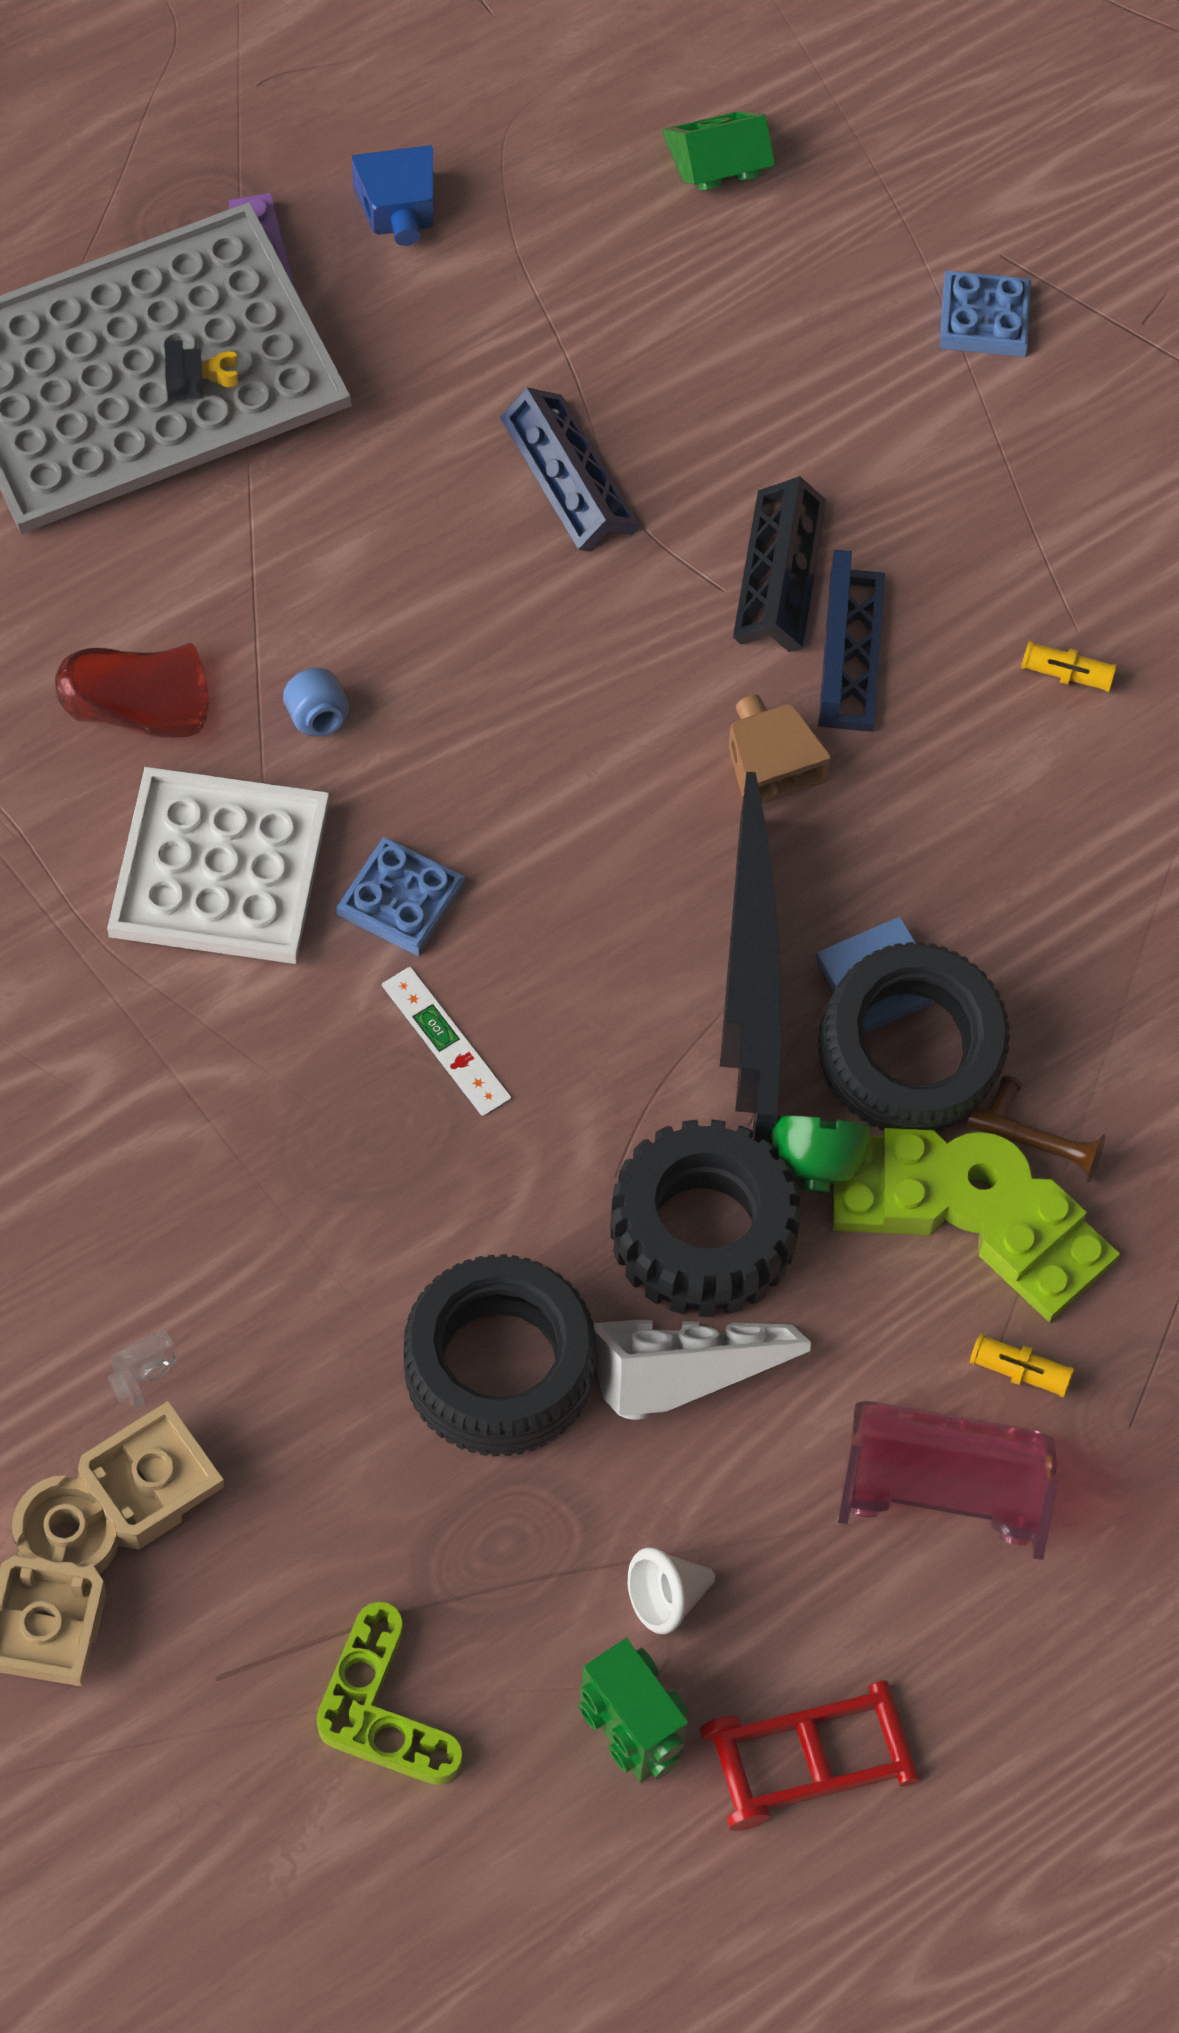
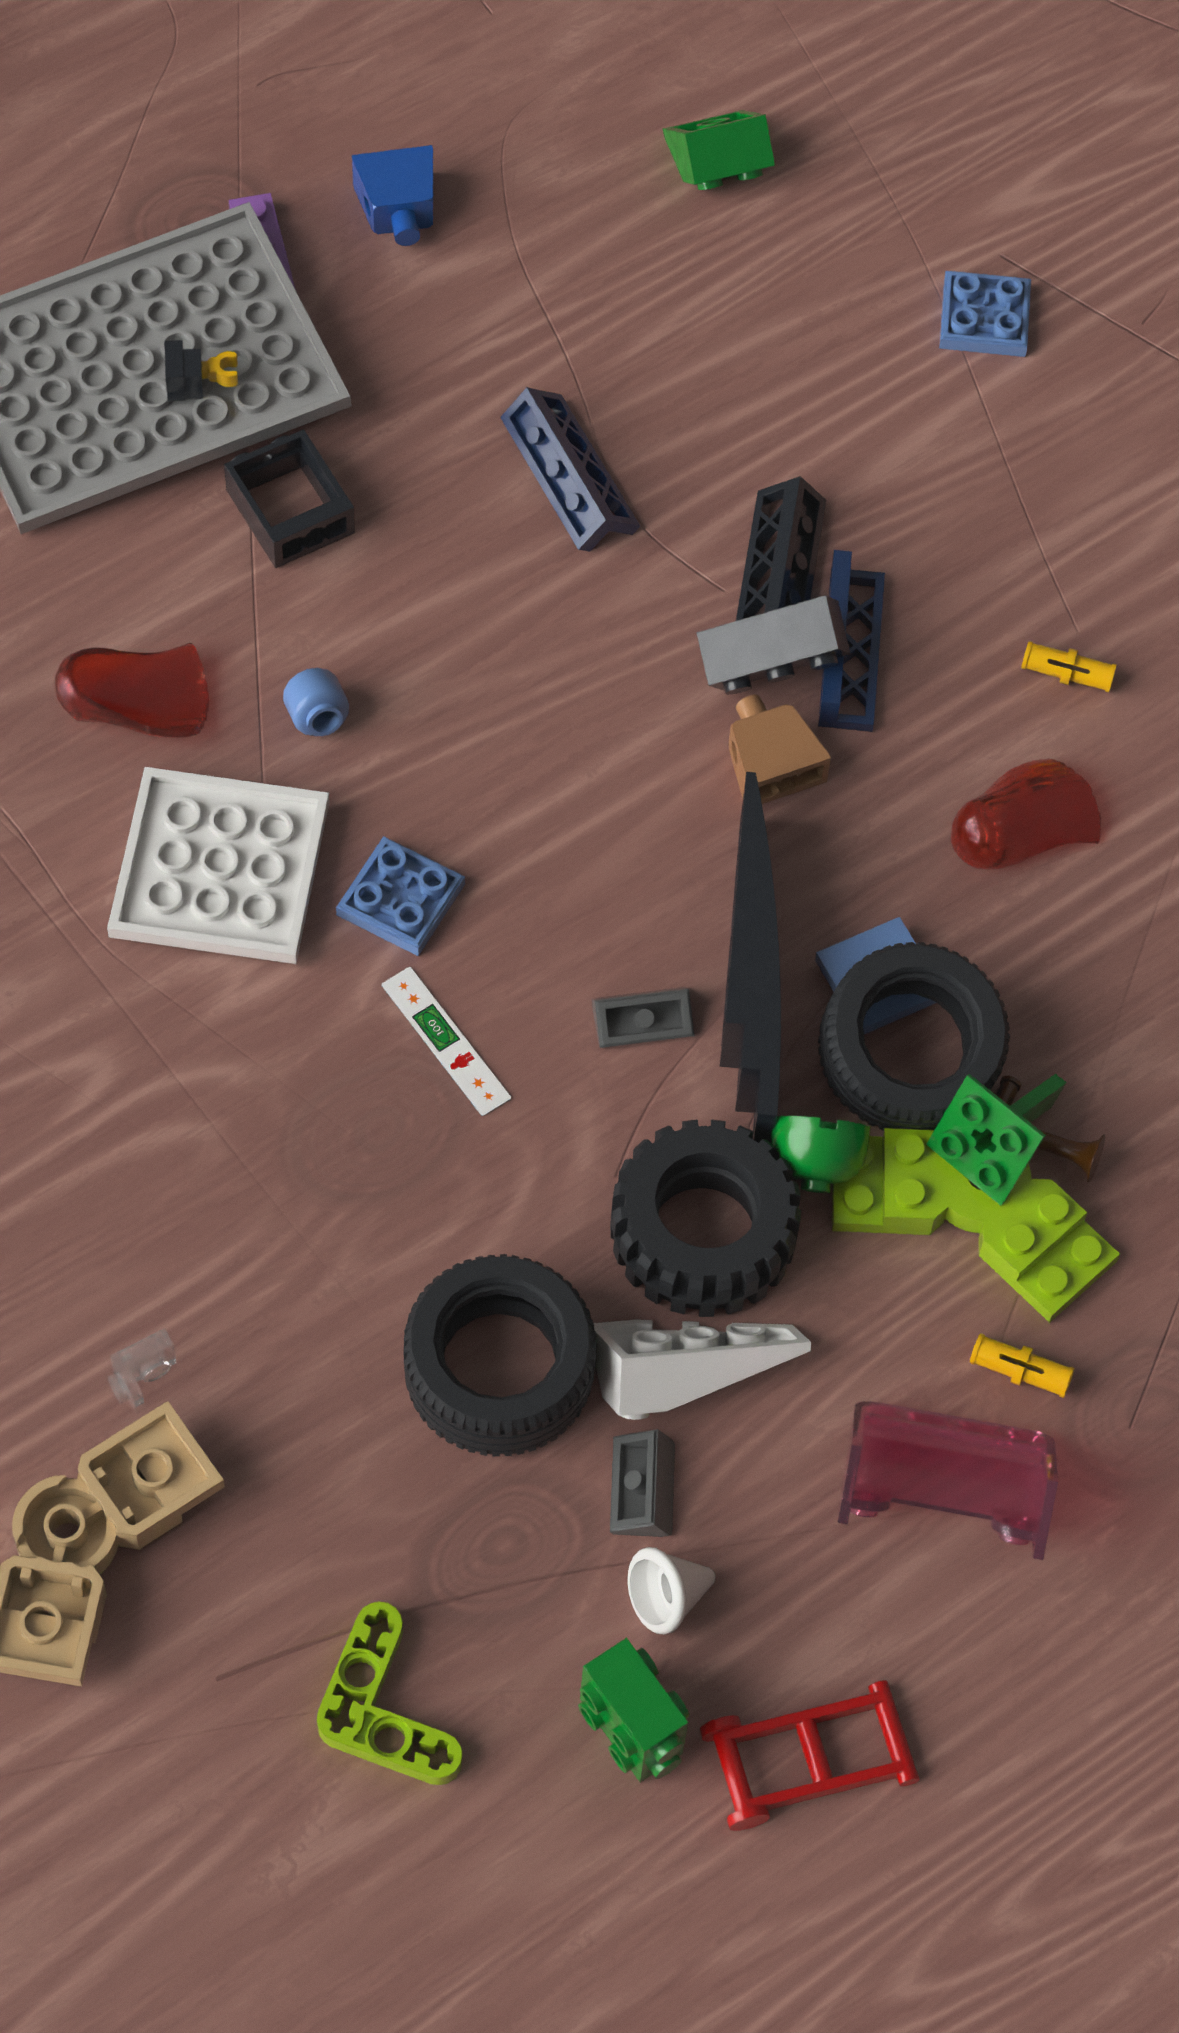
(307, 530): none -> black window
(642, 1484): none -> dark grey slope
(643, 1017): none -> dark grey slope
(774, 645): none -> brick
(990, 1138): none -> green piece
(1026, 814): none -> clear red hair

